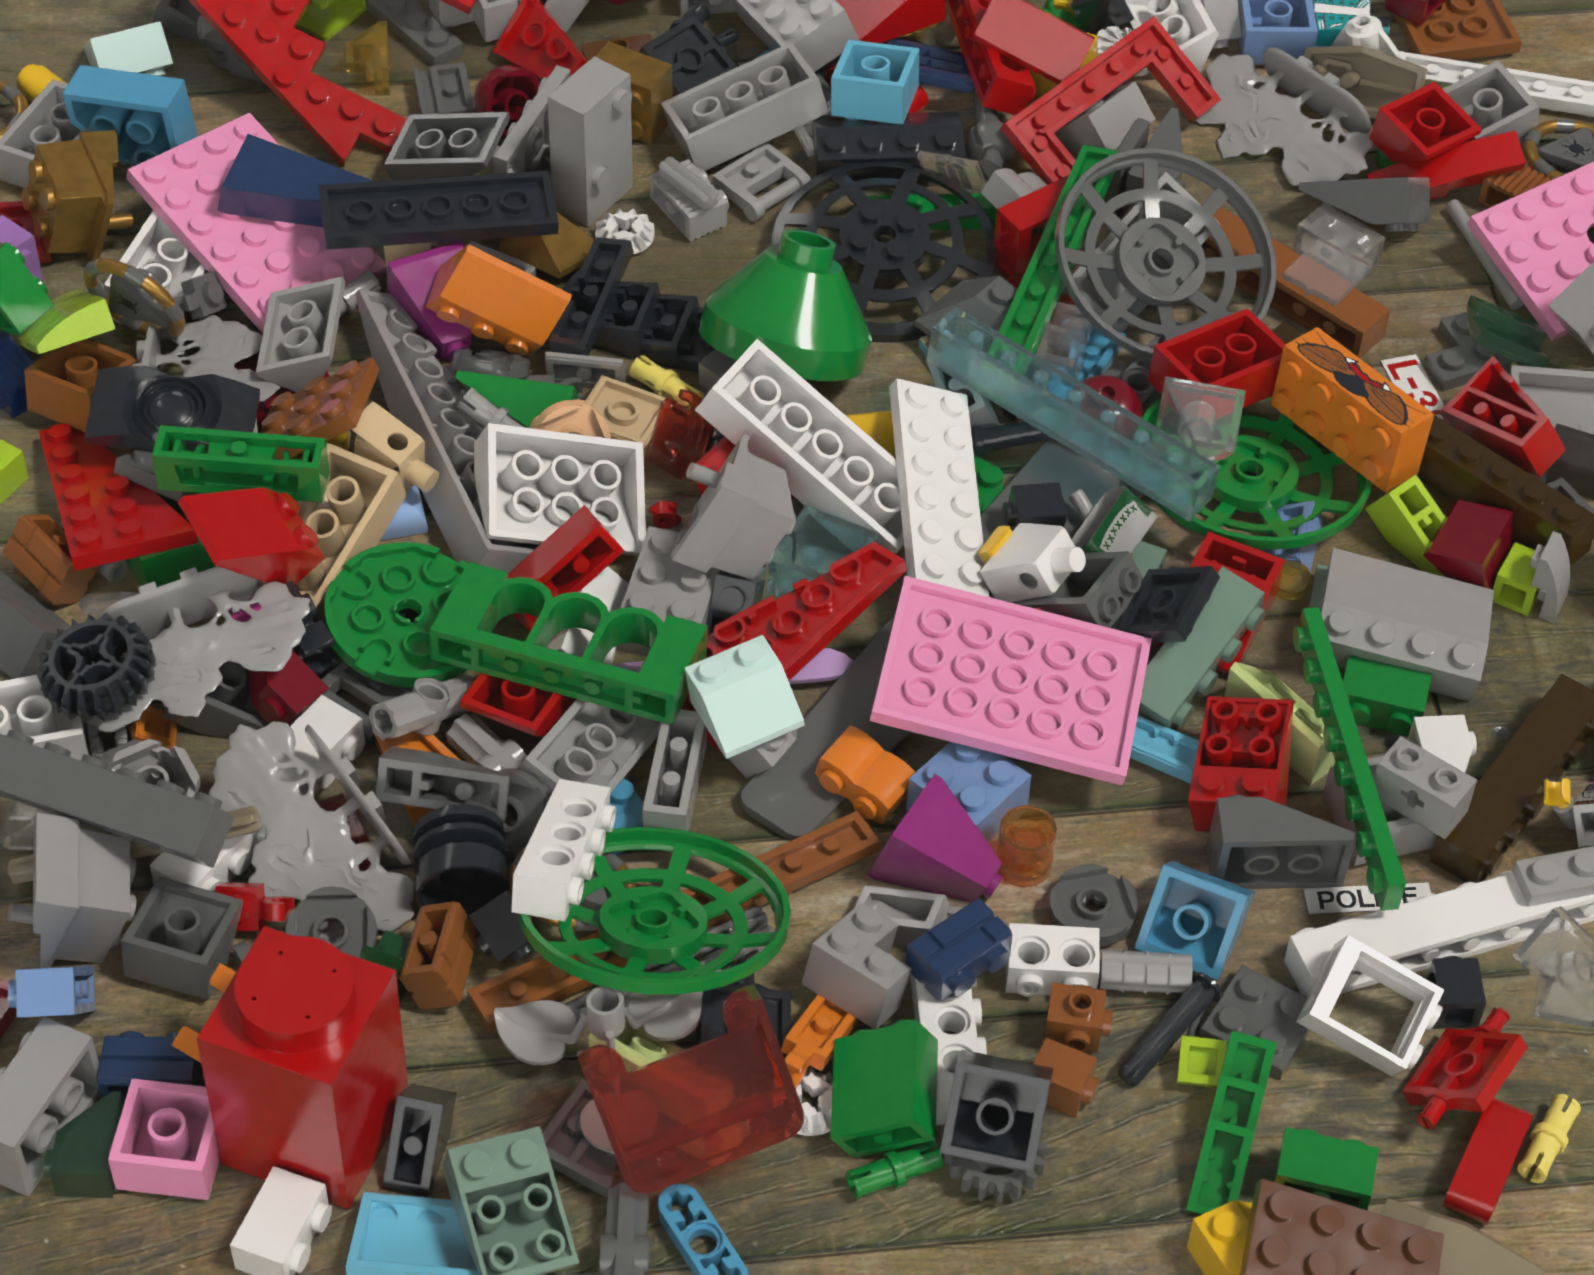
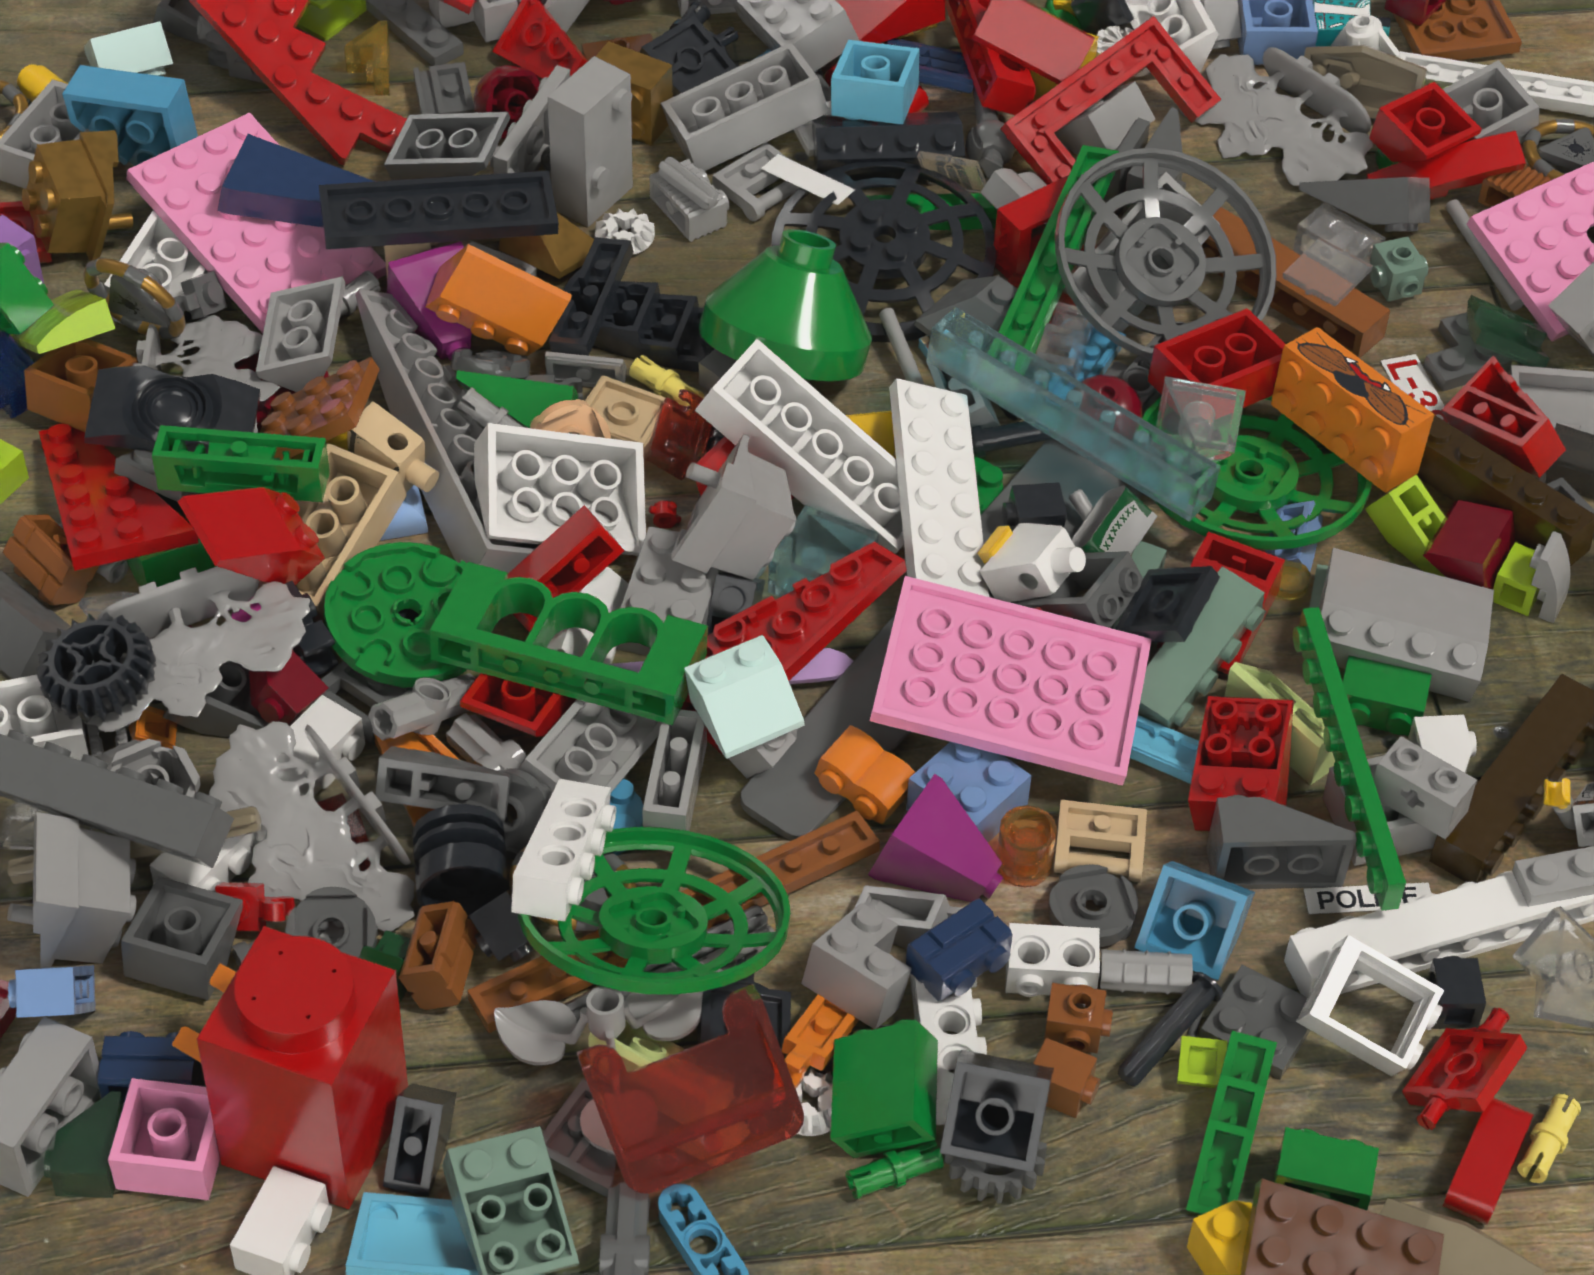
(806, 178): none -> white sticker
(900, 346): none -> light grey bar
(1102, 829): none -> tan plate
(1398, 269): none -> sand green brick

